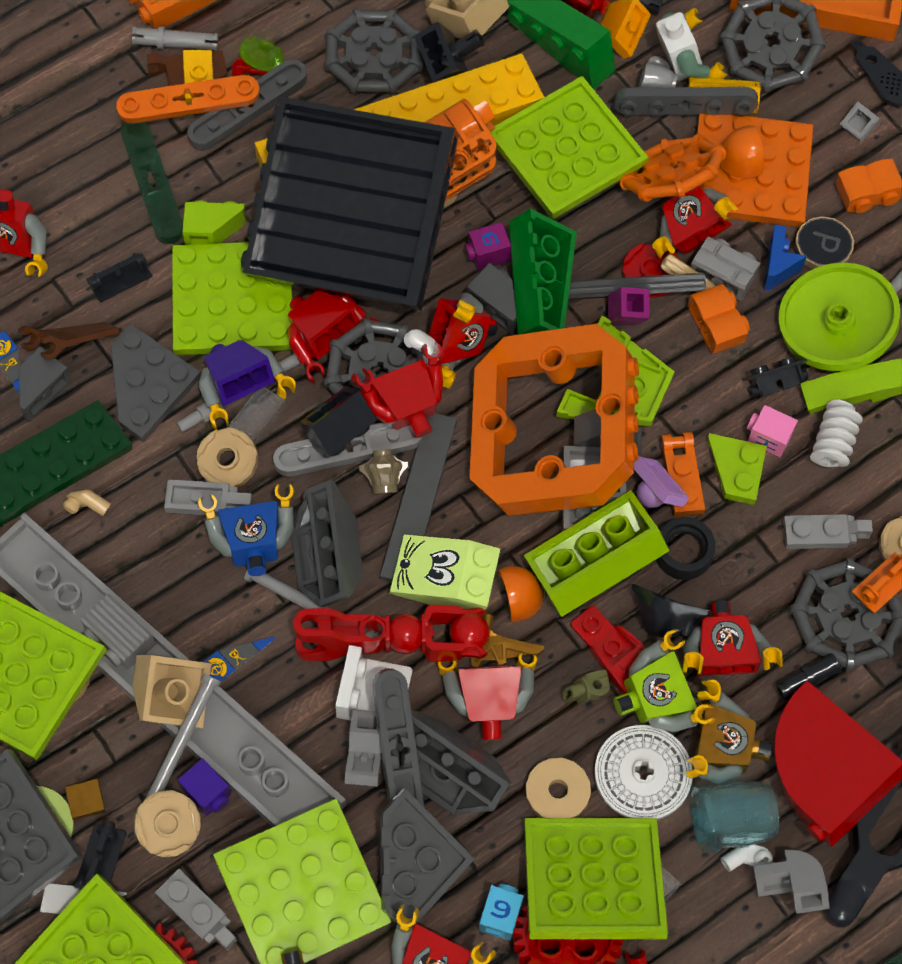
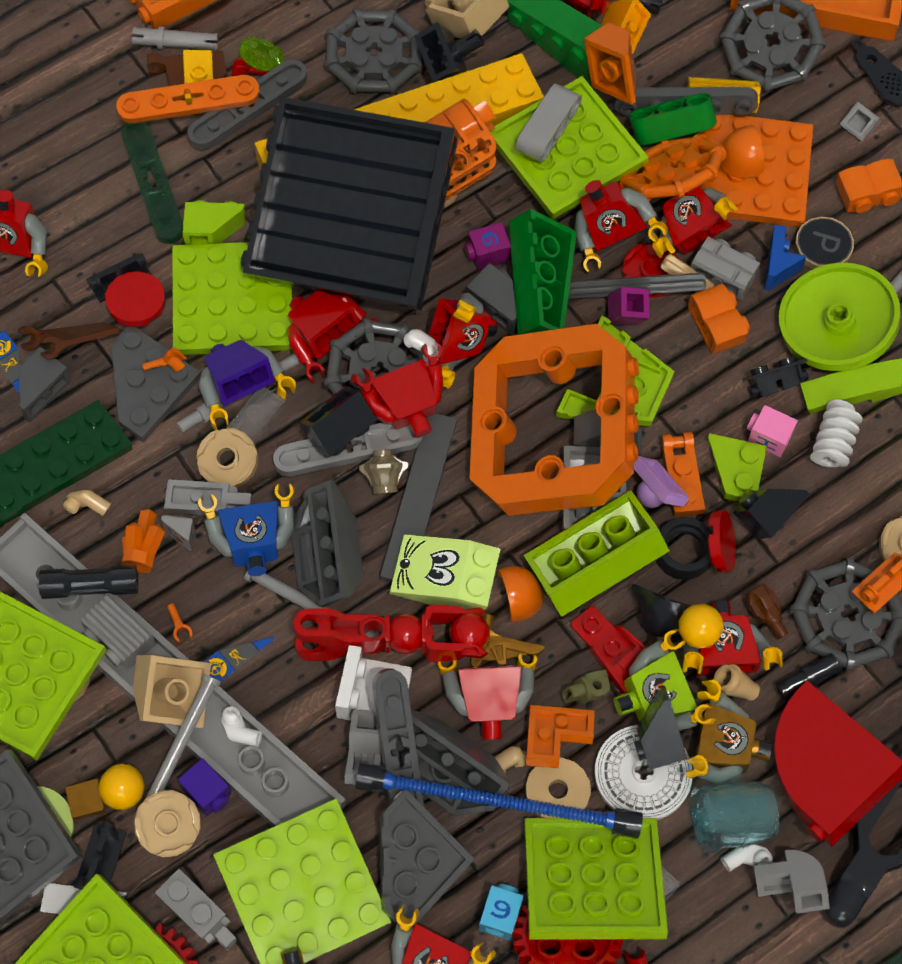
(112, 580): none -> black axle
(121, 787): none -> yellow piece
(135, 299): none -> red tile
(142, 541): none -> orange rock
(172, 358): none -> orange hand
(178, 623): none -> orange hand
(180, 529): none -> light grey slope
(236, 728): none -> white arm
(511, 757): none -> tan arm
(548, 122): none -> light grey beam
(550, 727): none -> orange plate
(612, 62): none -> orange slope
(612, 215): none -> torso
(621, 821): none -> blue hose
(657, 74): light grey piece -> none
(659, 734): none -> black slope
(673, 119): none -> green beam
(681, 47): torso -> none
(700, 626): none -> yellow piece
(722, 541): none -> red tile
(736, 682): none -> tan cone
(766, 608): none -> reddish brown piece
(768, 509): none -> black slope
(824, 531): light grey hinge -> none

